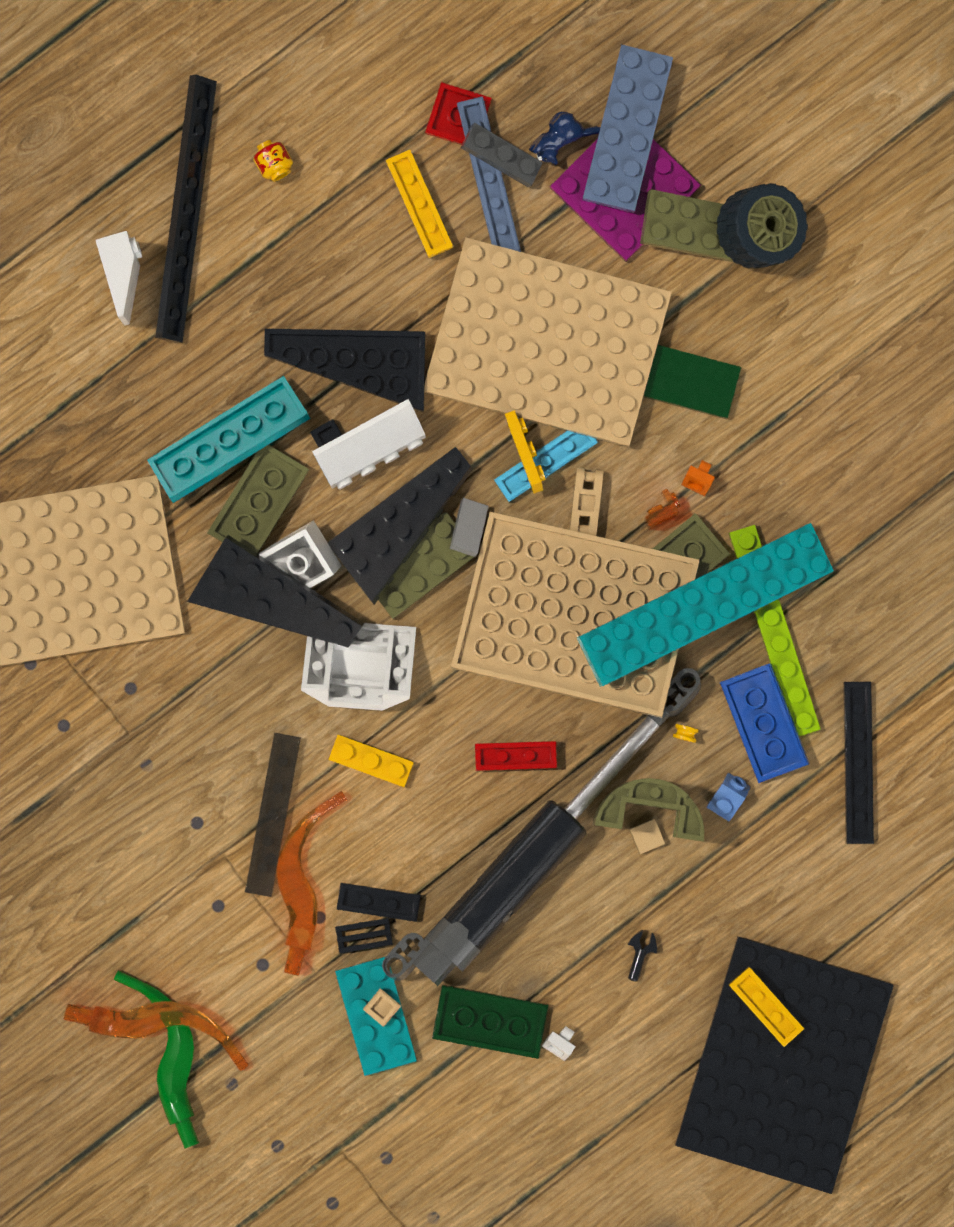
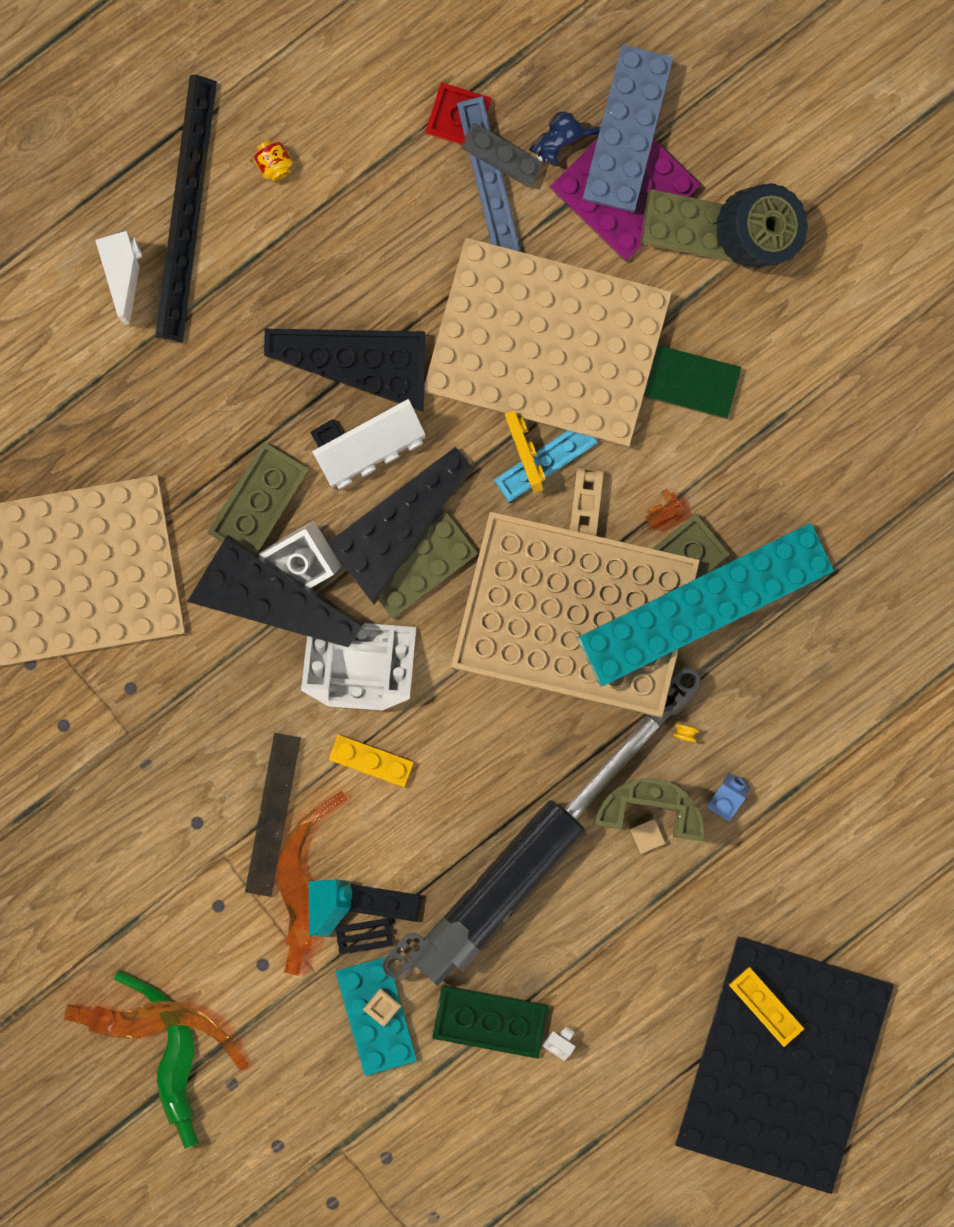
(228, 439): teal plate -> none
(327, 905): none -> teal slope
(419, 203): yellow plate -> none
(469, 527): light grey tile -> none
(515, 755): red plate -> none
(640, 954): black bar -> none
(698, 478): orange tile -> none
(764, 723): blue plate -> none
(779, 645): lime plate -> none
(858, 763): black tile -> none

